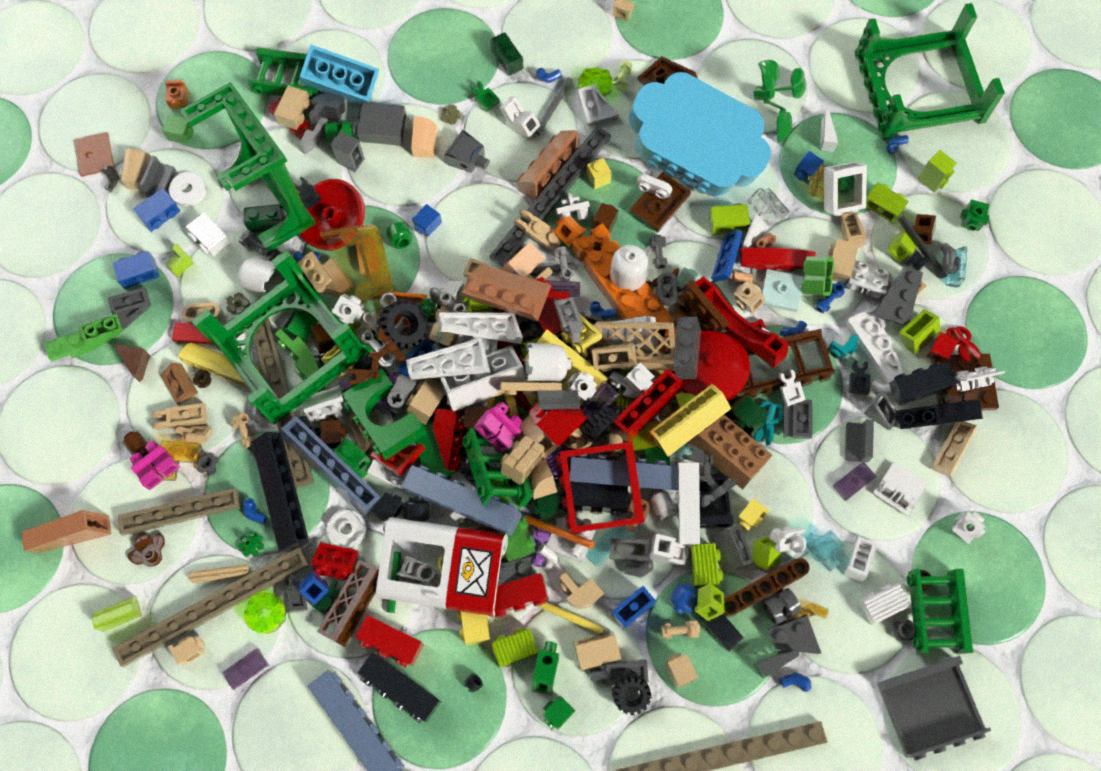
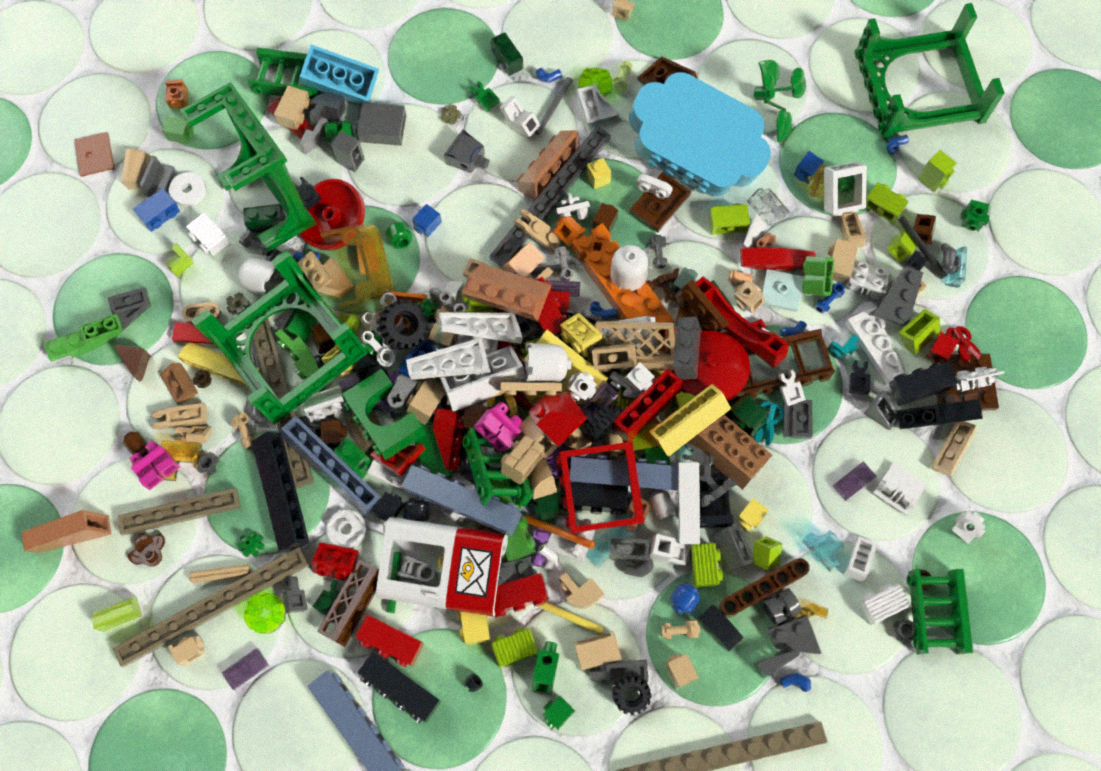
(112, 176): clear smoke arm -> none
(136, 269): brick -> none
(251, 512): blue arm -> none
(313, 587): blue brick -> none
(342, 309): white brick -> none
(363, 375): reddish brown piece -> none
(423, 137): light nougat brick -> none
(558, 399): dark grey tile -> none
(569, 318): light grey hinge -> none
(633, 608): blue brick -> none
(667, 289): dark grey plate -> none
(710, 602): lime brick -> none
(727, 256): blue plate -> none
(789, 539): white hips -> none
(828, 137): white slope -> none
(859, 441): dark grey panel -> none
(932, 708): dark grey panel -> none

